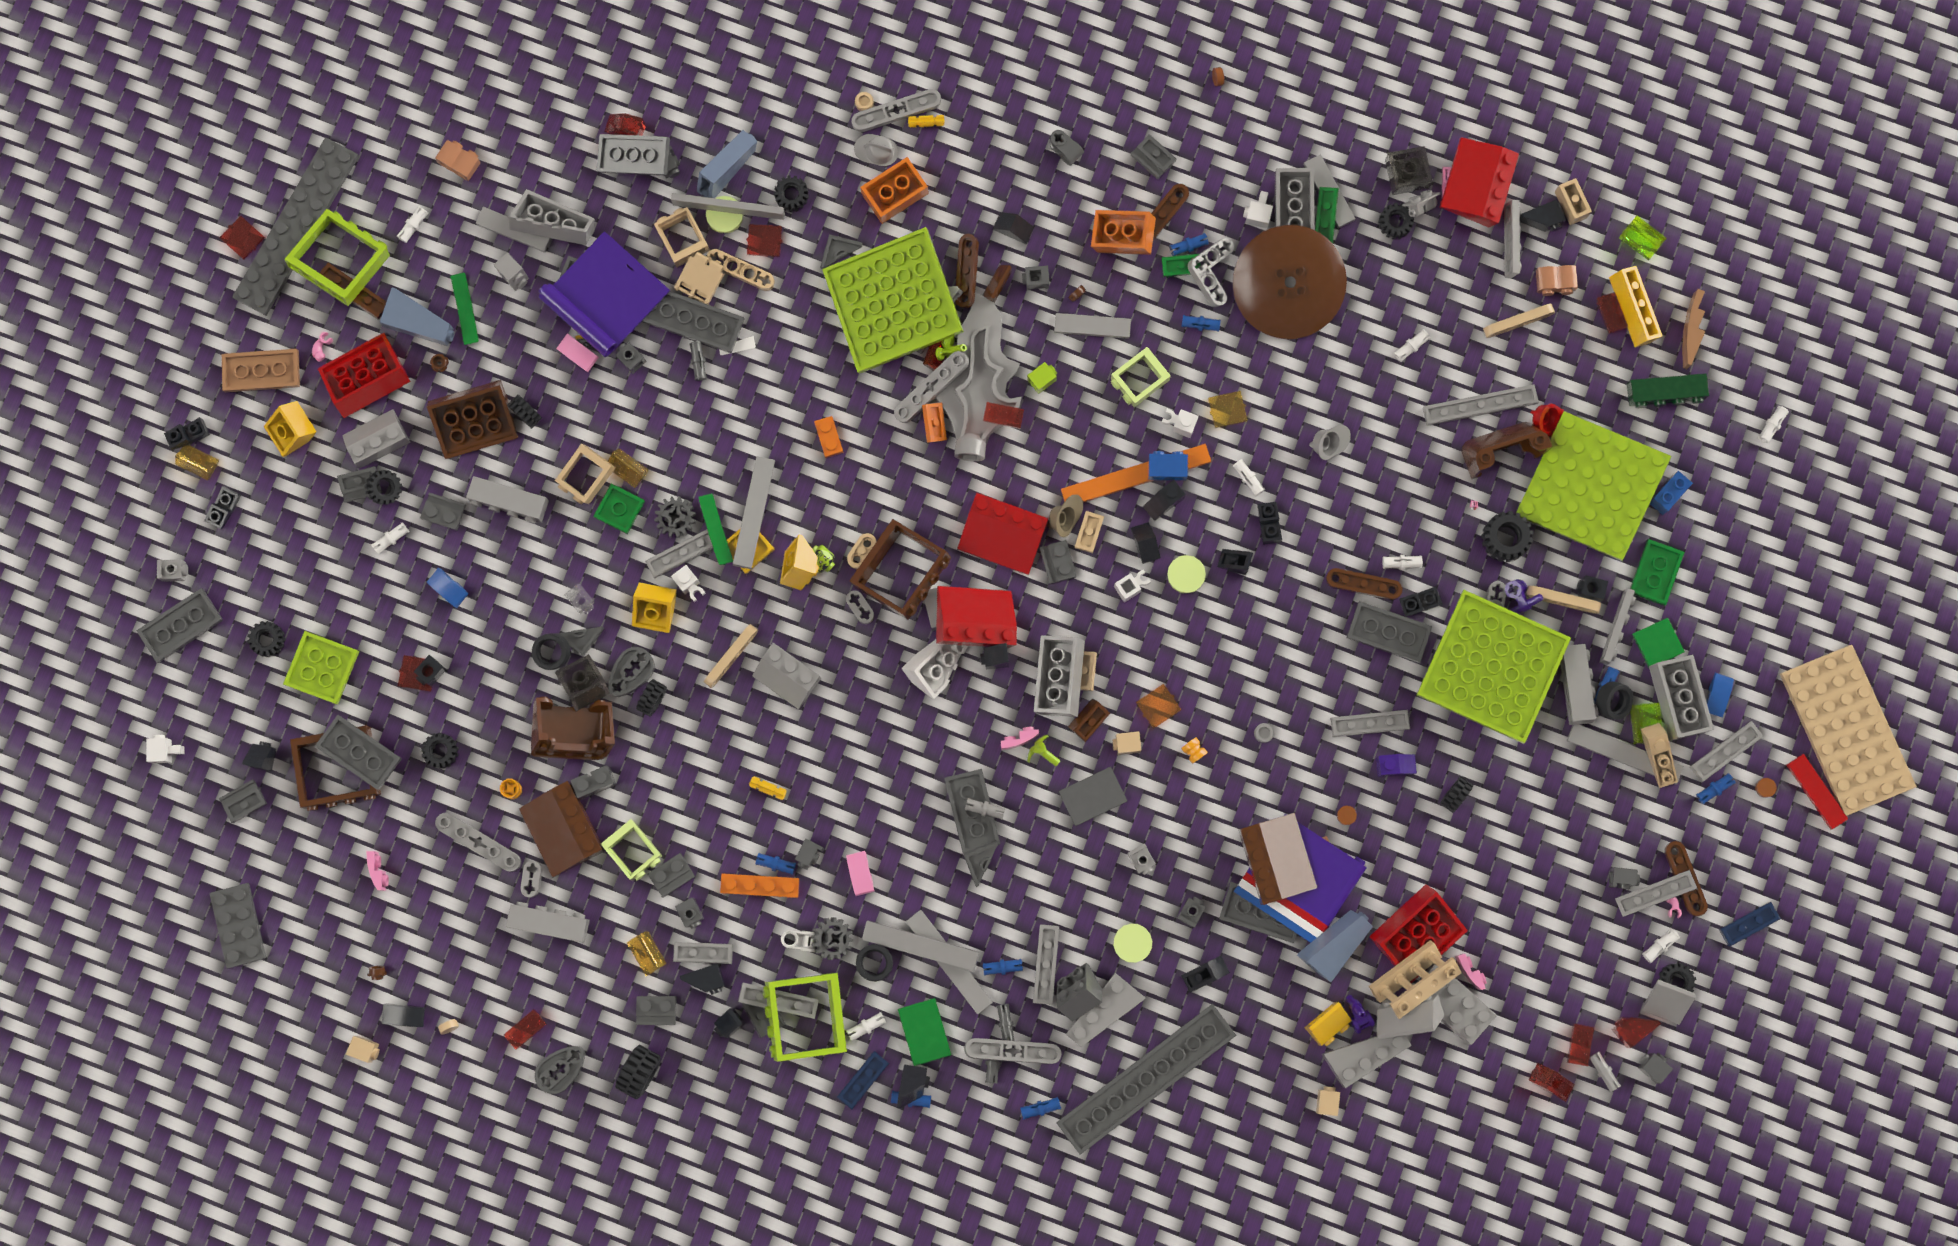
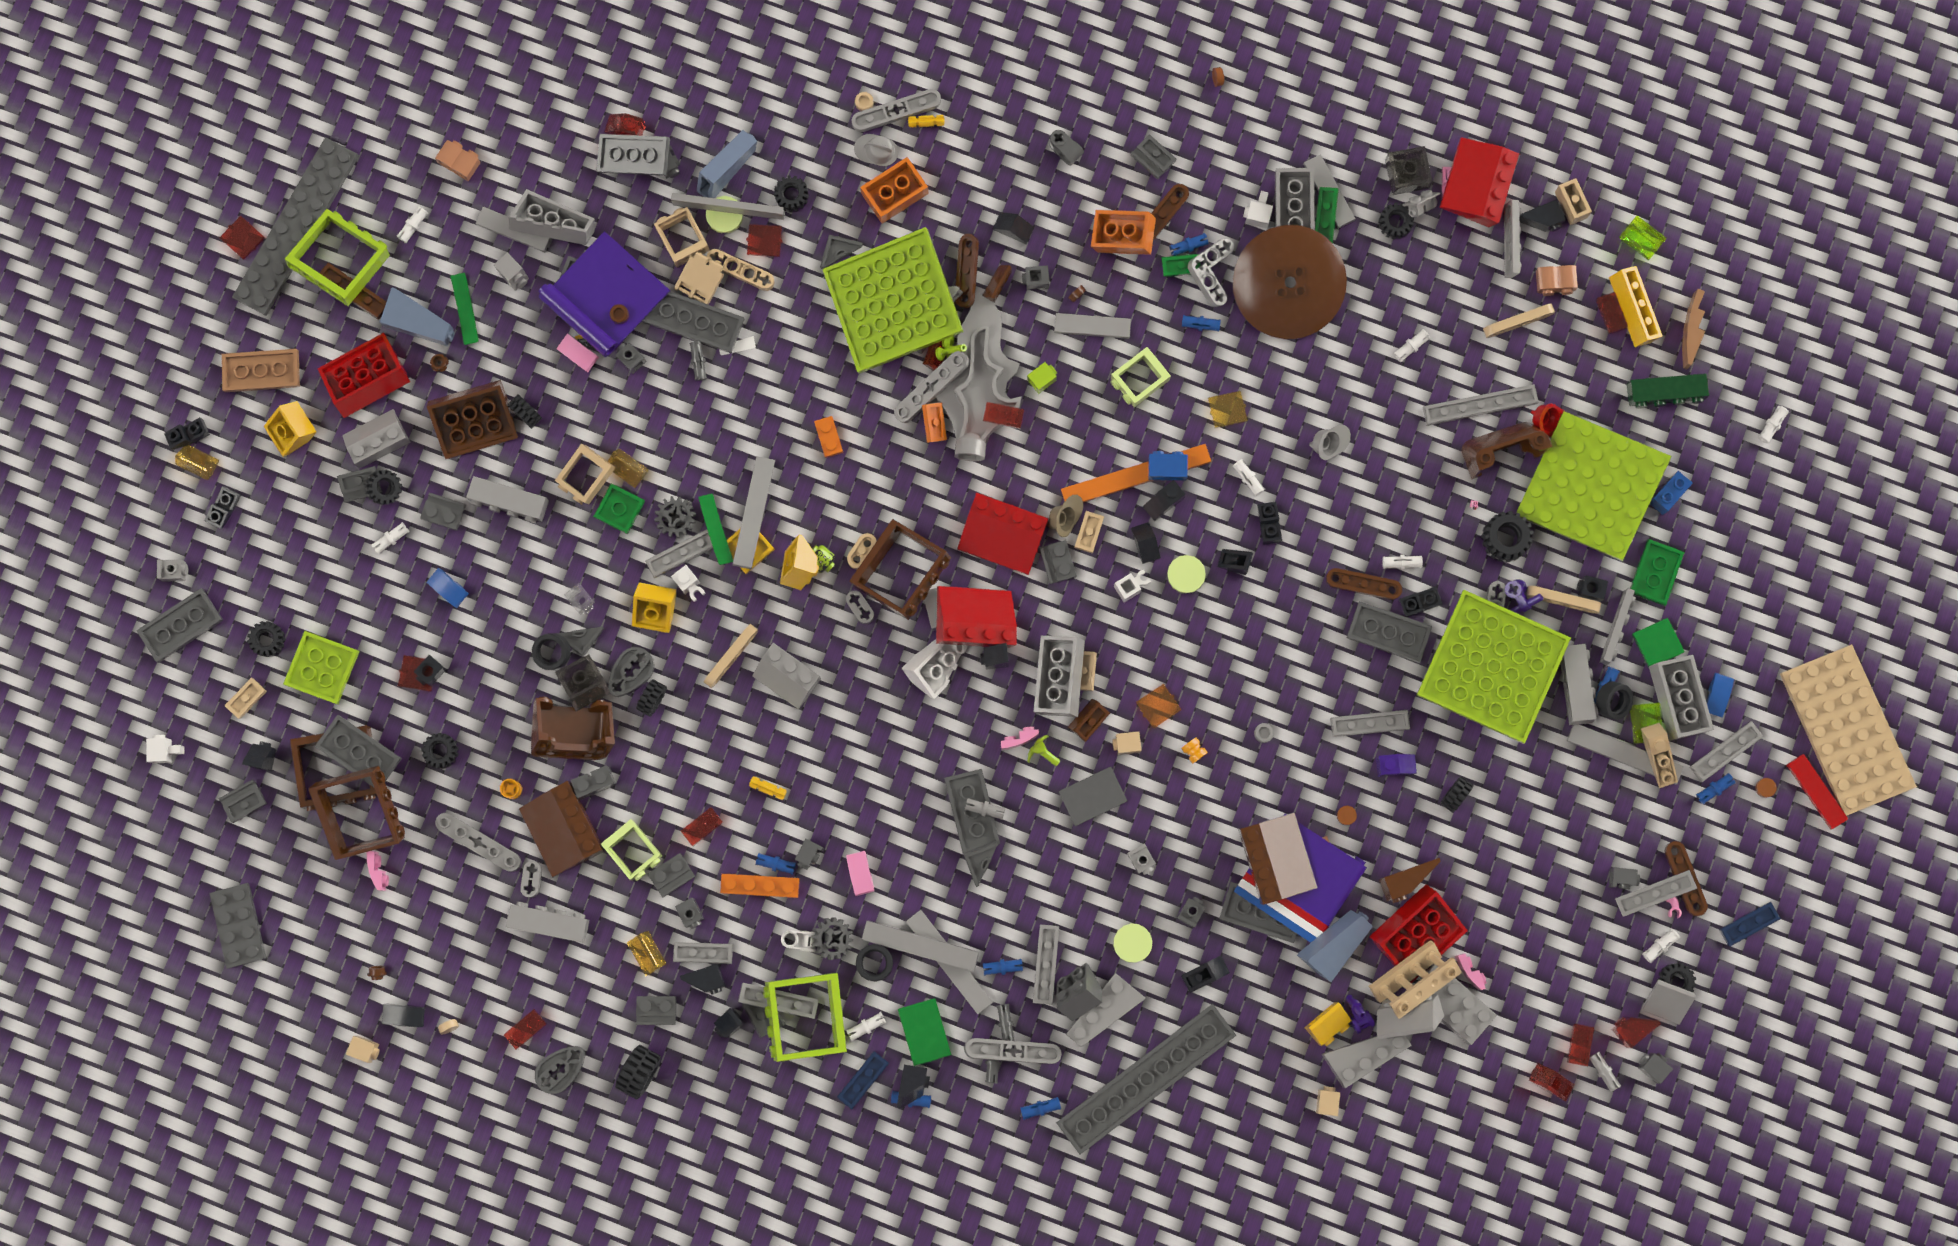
(245, 698): none -> tan plate
(317, 347): bright pink arm -> none
(330, 822): none -> reddish brown window
(619, 314): none -> reddish brown tile
(702, 826): none -> clear red plate
(1183, 423): white brick -> none
(1404, 882): none -> reddish brown slope

